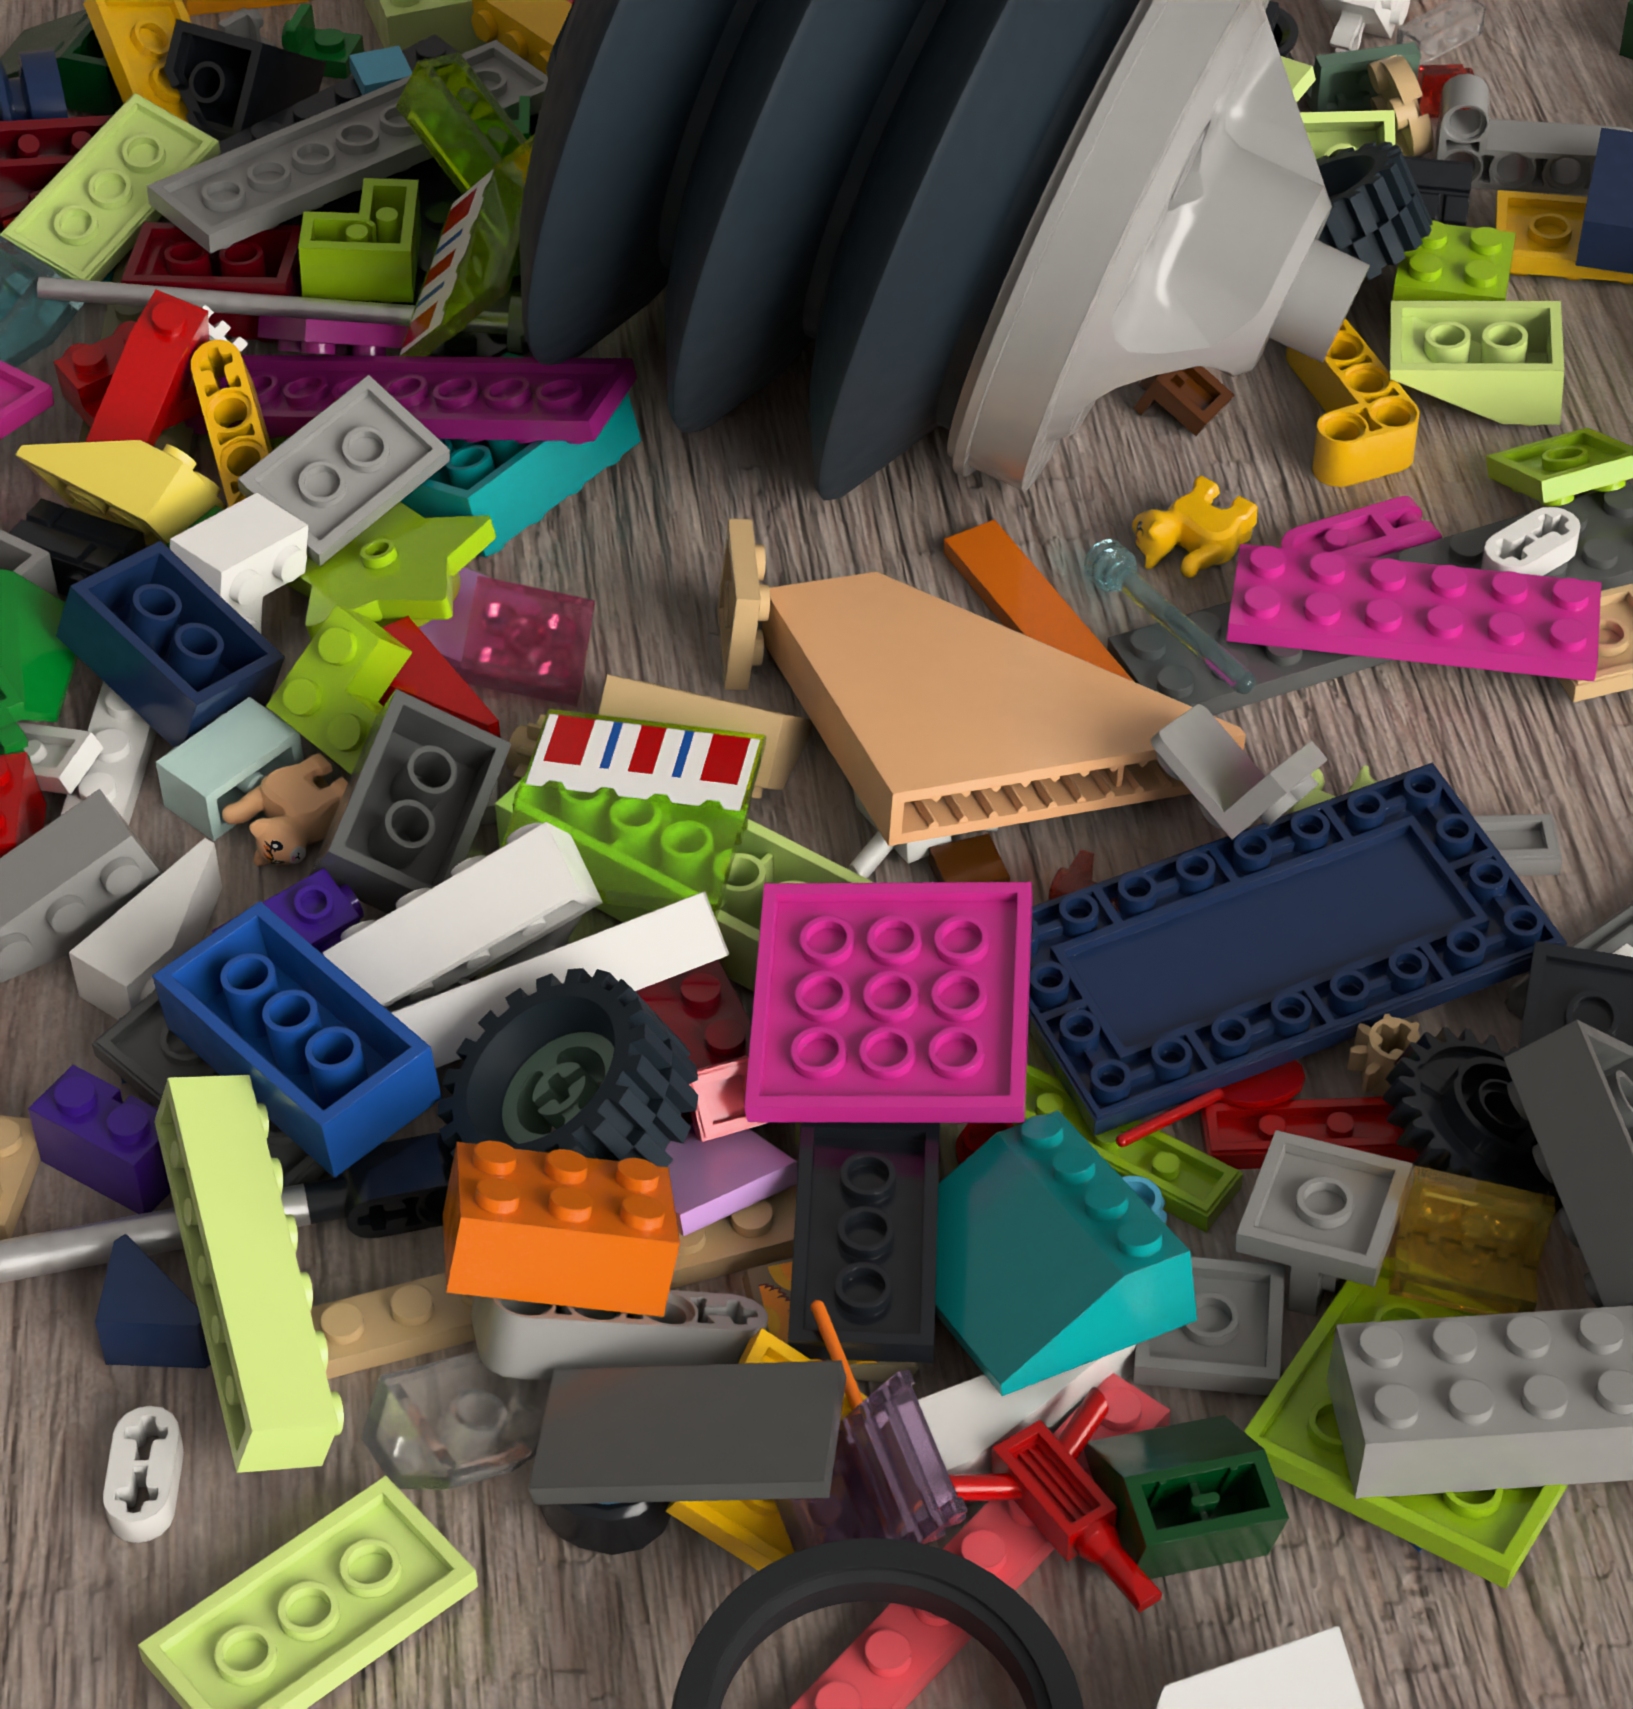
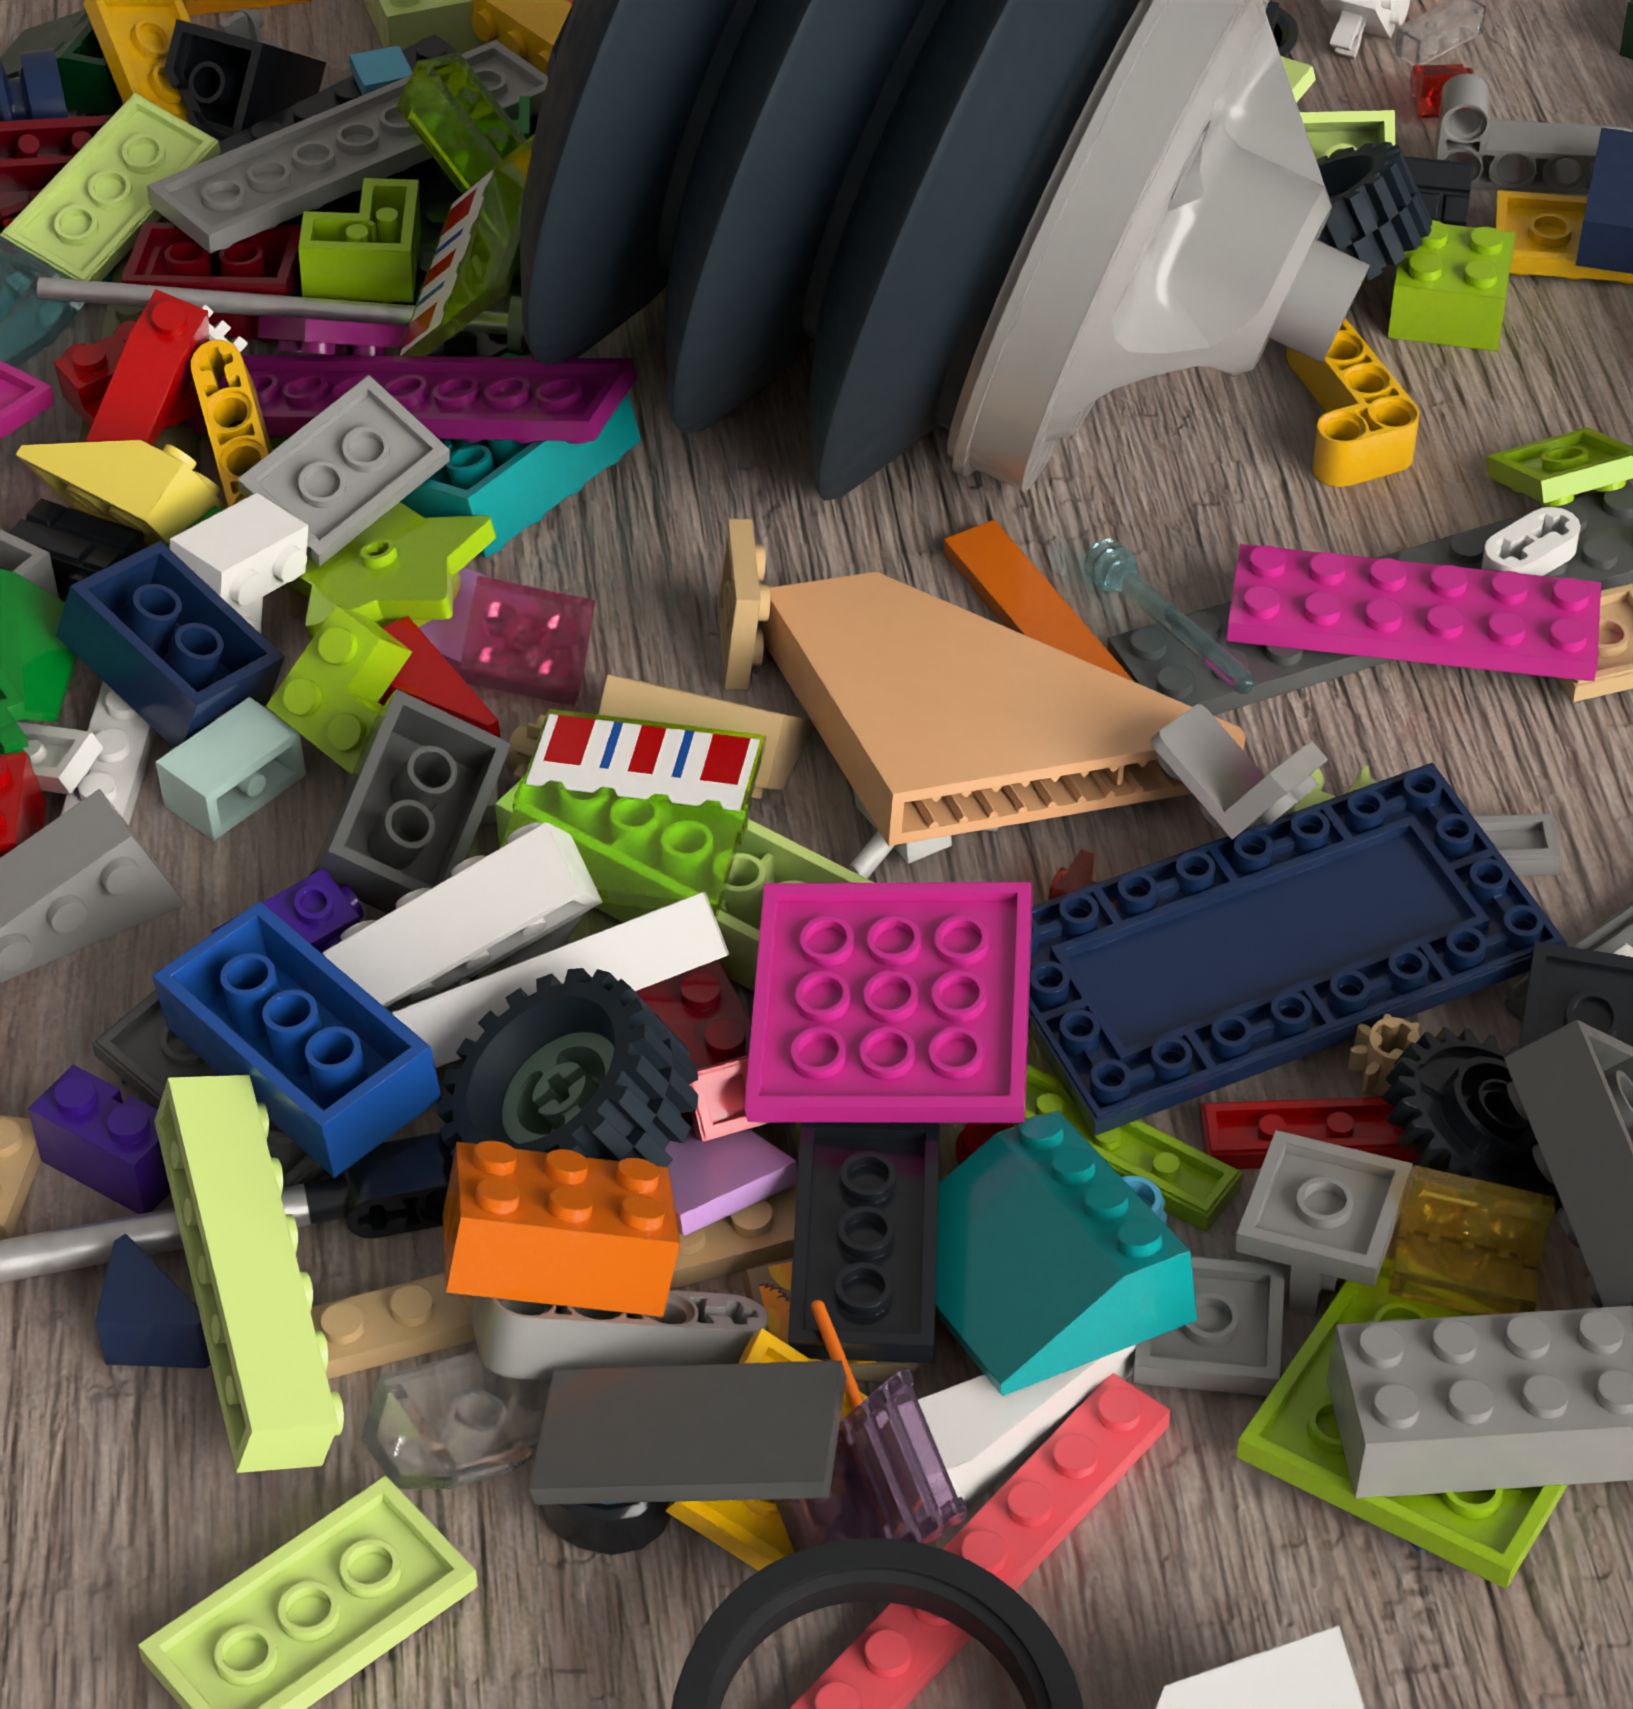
(148, 933): white slope -> none
(158, 1474): white beam -> none
(297, 810): light nougat animal -> none
(321, 44): green bracket -> none
(968, 861): reddish brown tile -> none
(1062, 1497): red piece -> none
(1187, 394): reddish brown bracket -> none
(1189, 1495): dark green slope -> none
(1196, 525): yellow animal -> none
(1253, 1092): red piece -> none
(1344, 79): sand green bracket -> none
(1366, 530): dark pink plate -> none
(1399, 92): tan plate -> none
(1483, 356): yellowish green slope -> none

